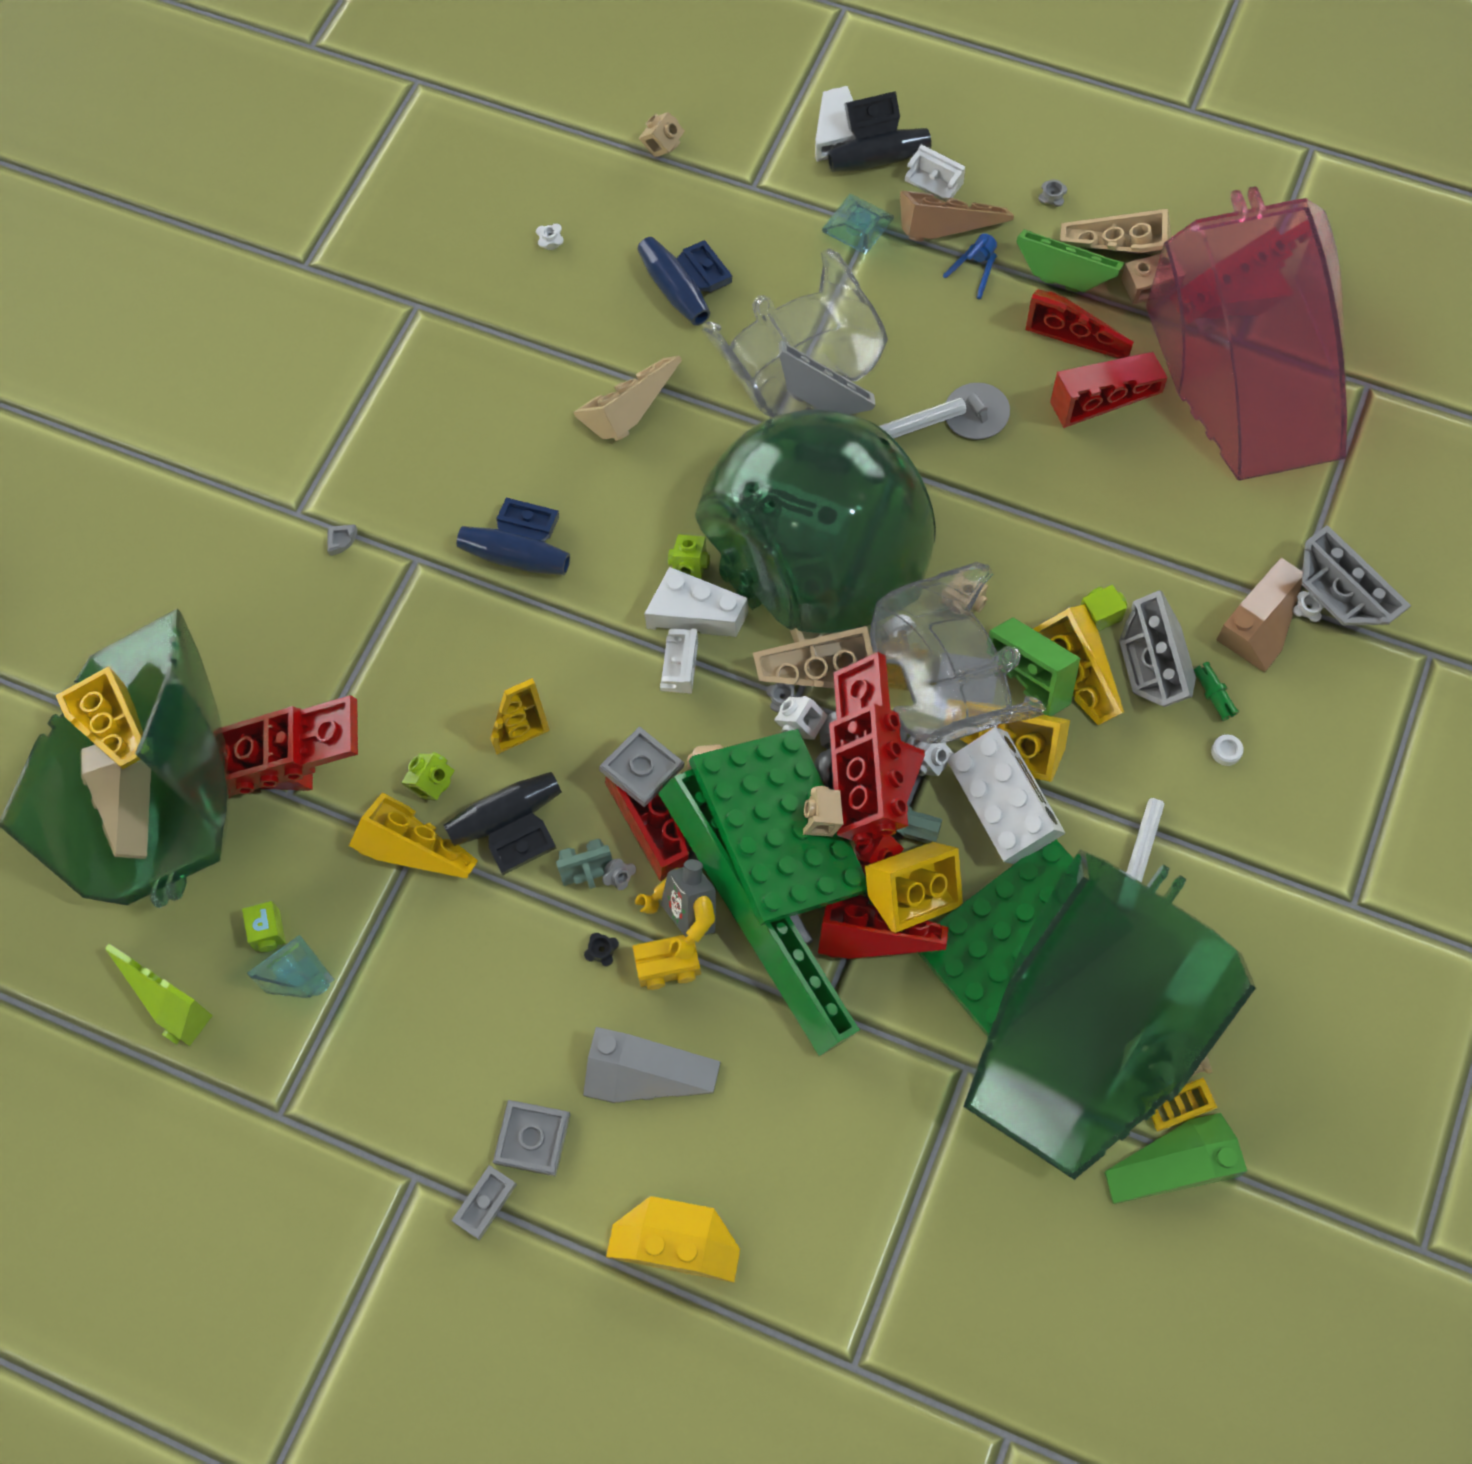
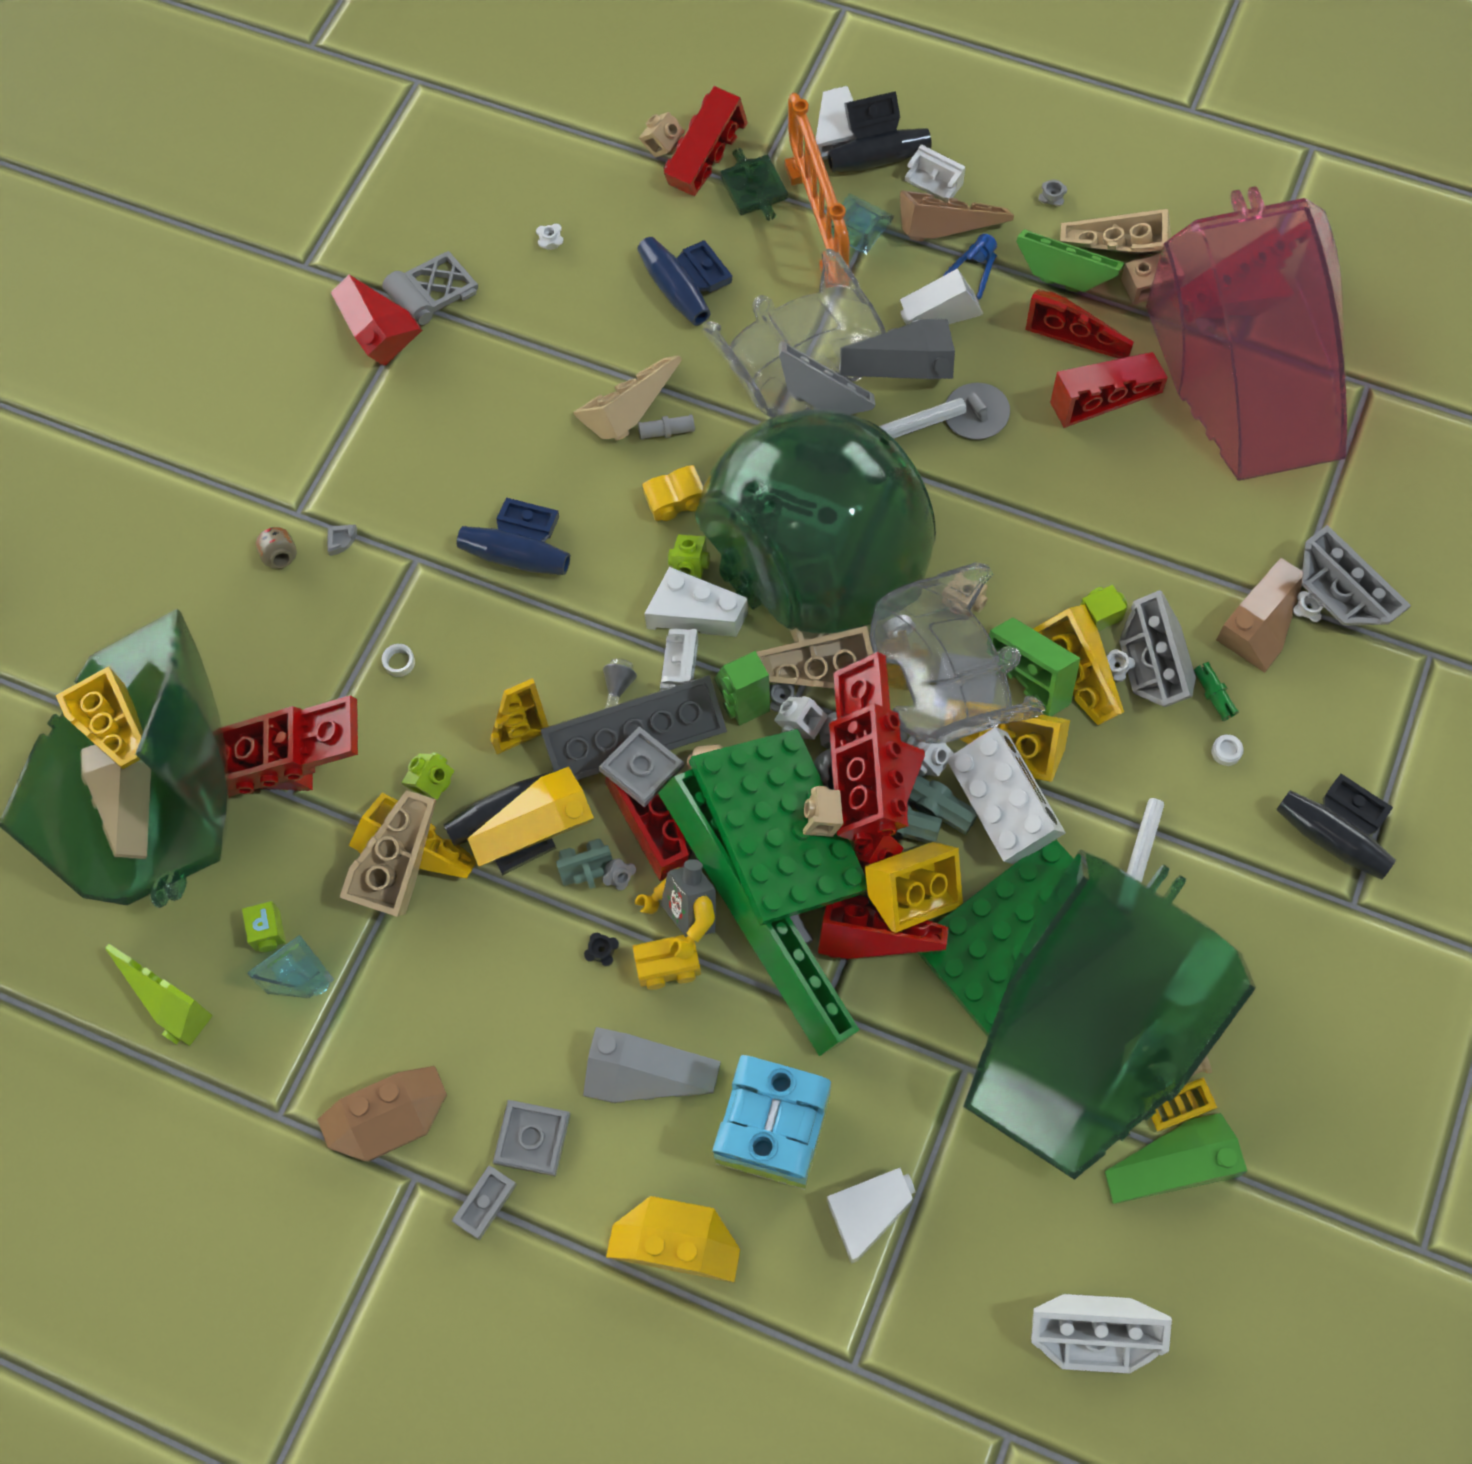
(276, 547): none -> dark tan head
(374, 320): none -> red wedge
(384, 1114): none -> medium nougat wedge
(390, 862): none -> tan wedge
(398, 648): none -> white piece
(412, 294): none -> light grey piece
(539, 813): none -> yellow wedge
(618, 677): none -> flat silver piece
(666, 427): none -> light grey pin
(670, 716): none -> dark grey plate
(673, 493): none -> yellow brick
(705, 140): none -> red wedge
(744, 688): none -> bright green wedge
(754, 184): none -> clear green plate
(772, 1121): none -> medium azure piece
(805, 169): none -> orange bar
(869, 1210): none -> white slope
(911, 351): none -> dark grey wedge
(938, 801): none -> sand green piece
(942, 299): none -> white slope
(1100, 1333): none -> white wedge
(1116, 656): none -> white plate
(1343, 824): none -> black plate

